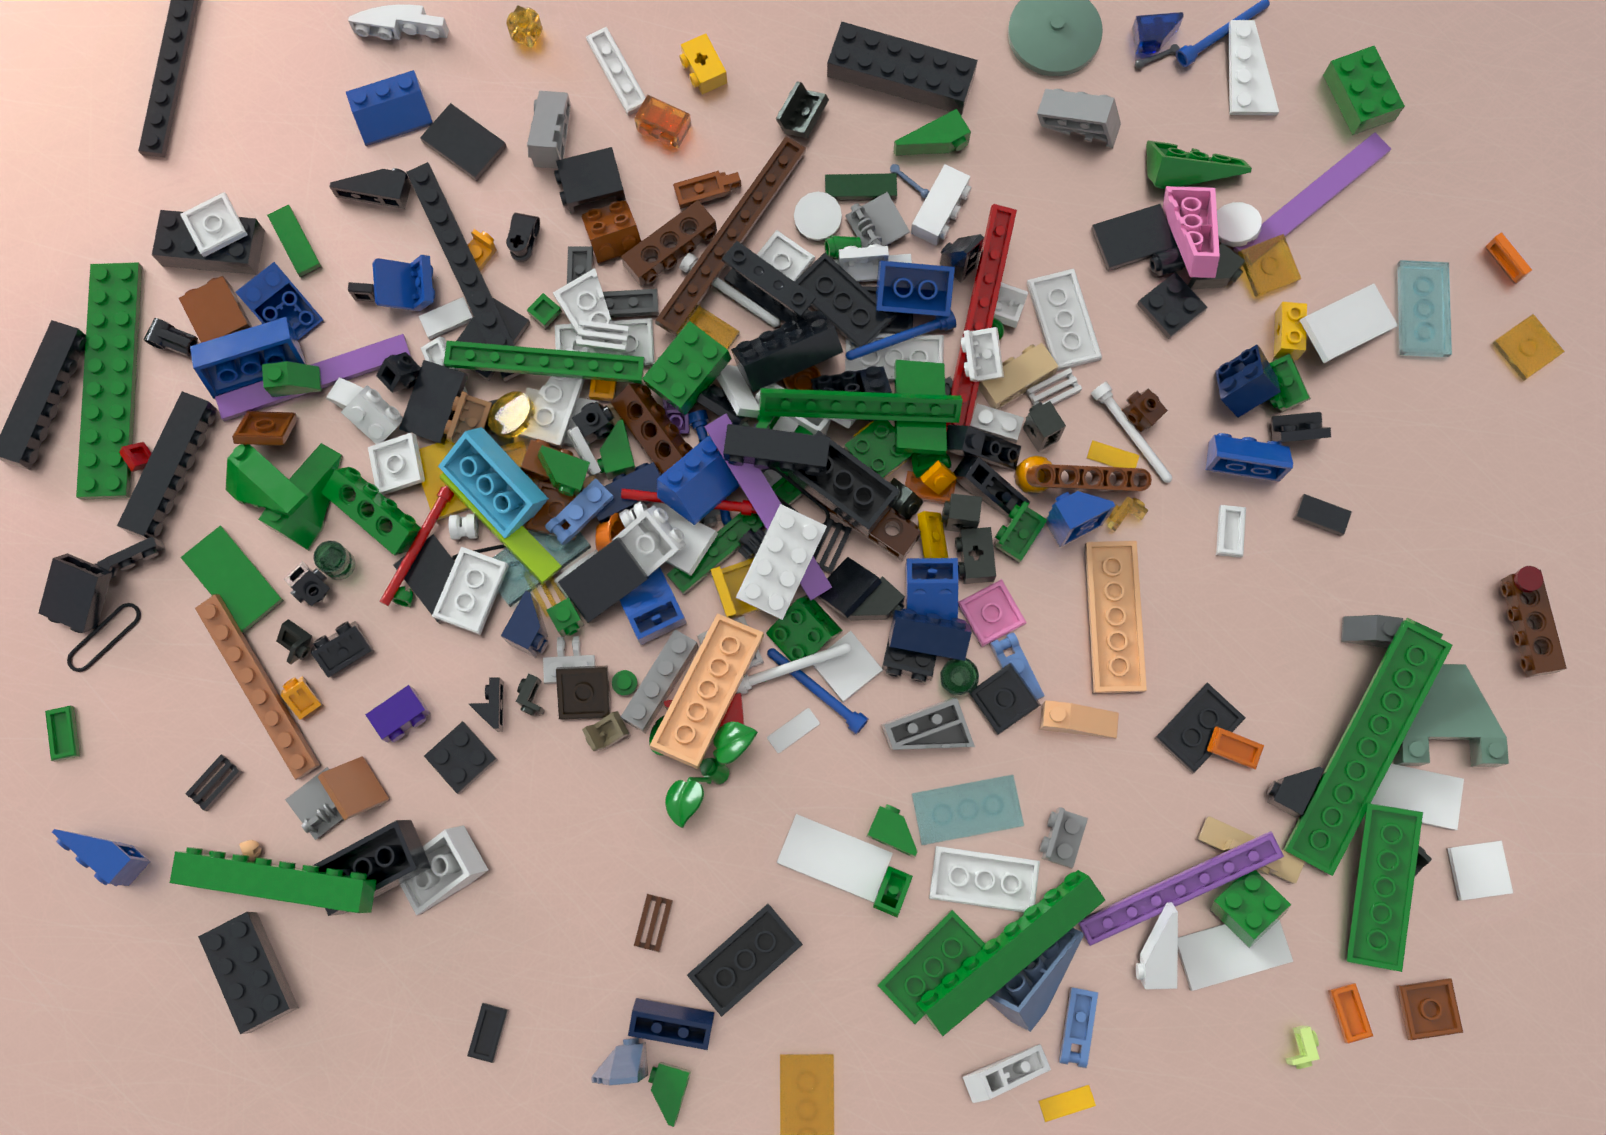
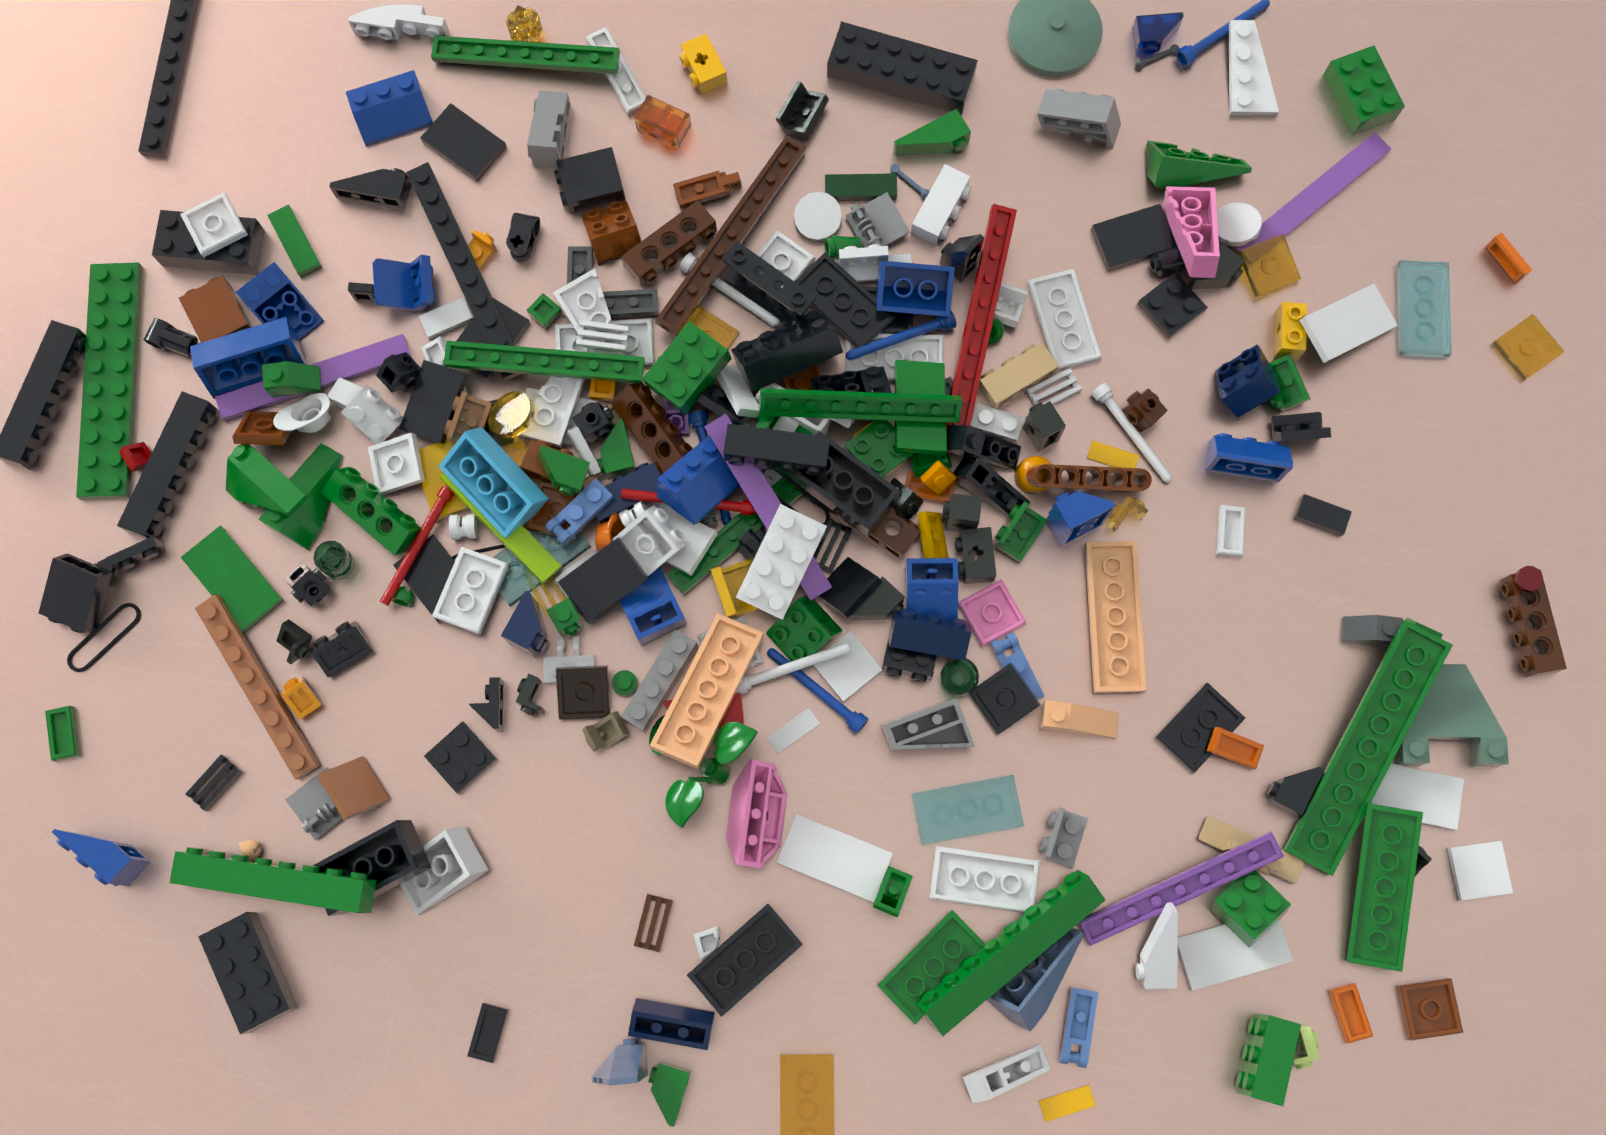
(306, 415): none -> white piece
(398, 714): dark purple brick -> none
(525, 54): none -> green plate
(707, 941): none -> white tile
(756, 814): none -> bright pink wedge
(892, 830): green slope -> none
(982, 354): white bracket -> none
(1268, 1058): none -> green brick

